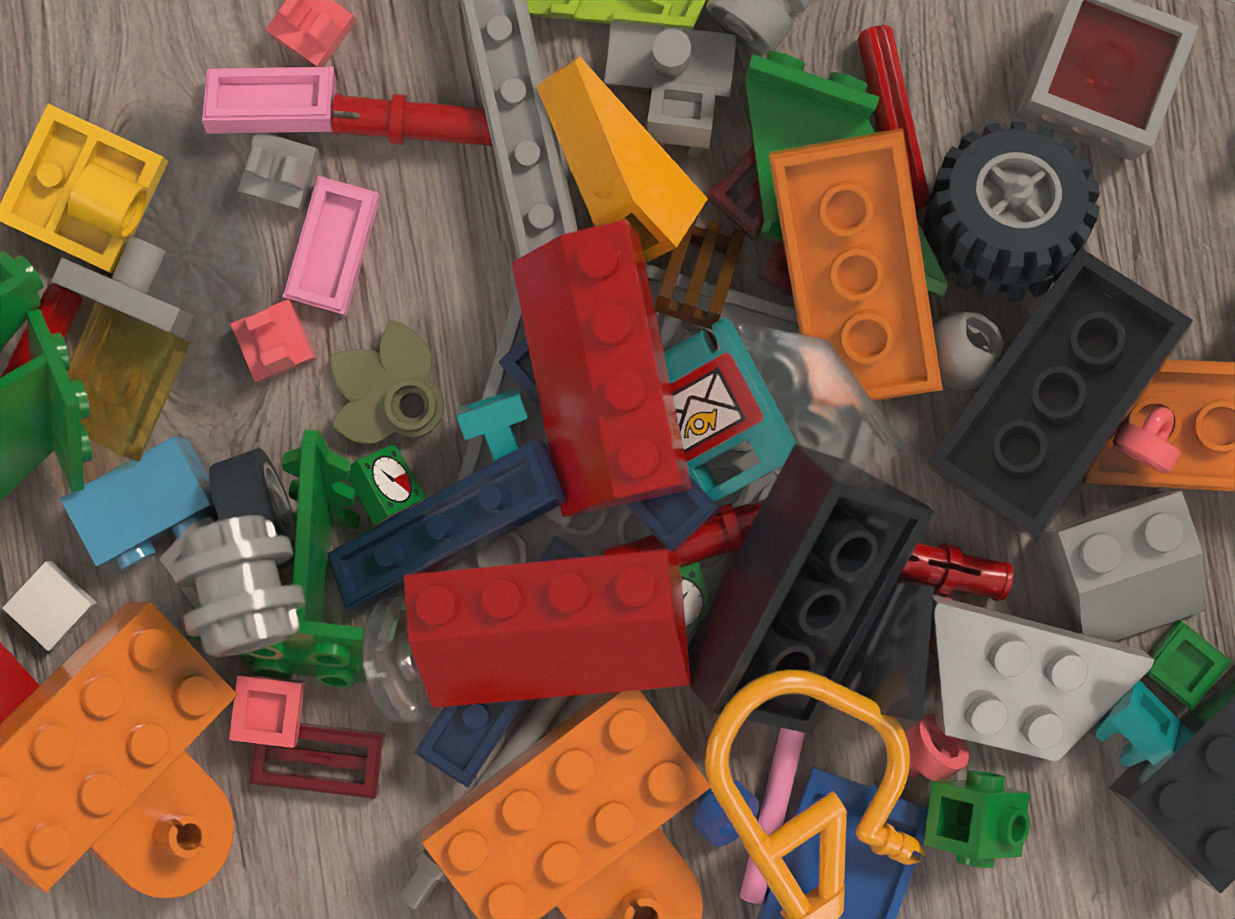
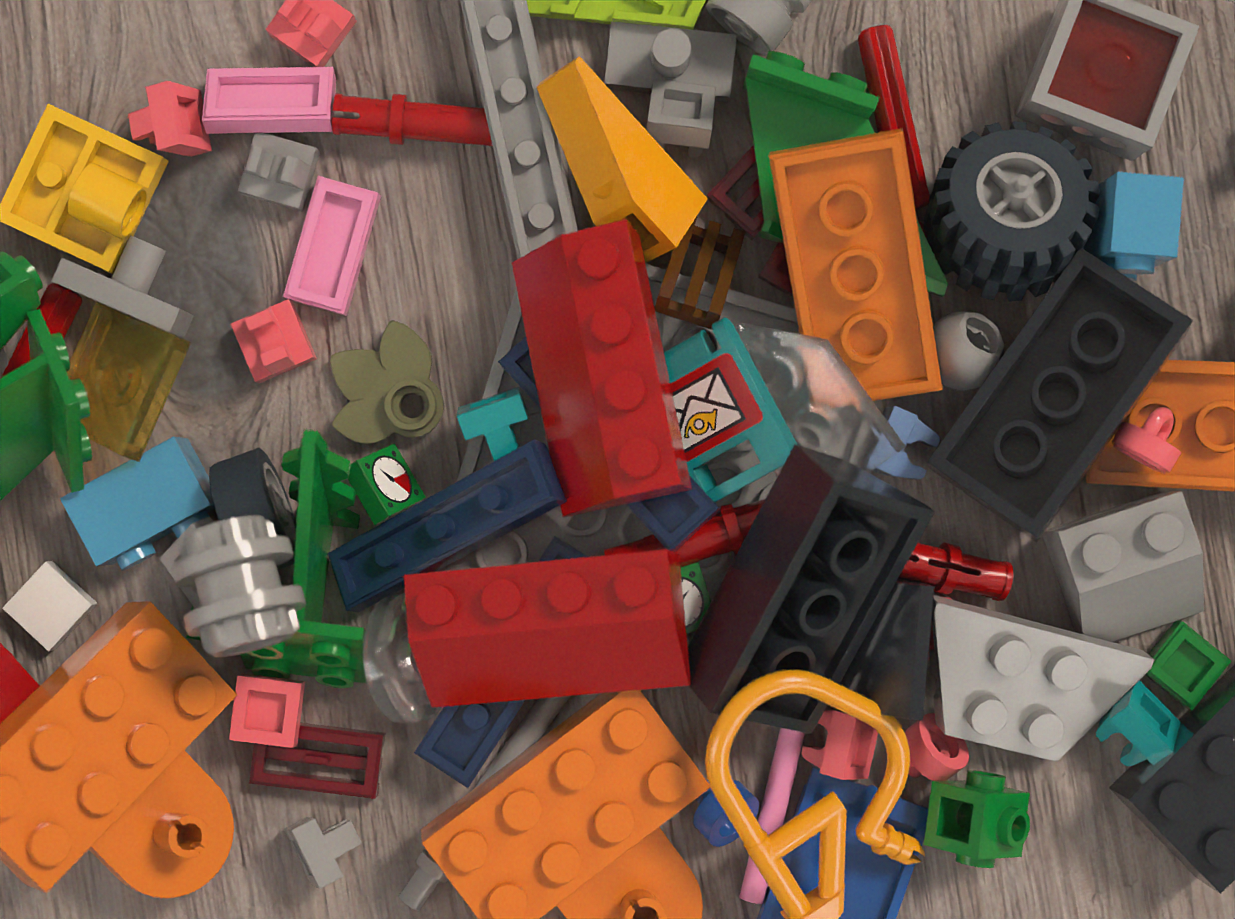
(172, 120): none -> coral tile
(320, 848): none -> light grey tile
(847, 747): none -> coral tile
(909, 430): none -> medium blue tile
(1137, 222): none -> dark azure brick

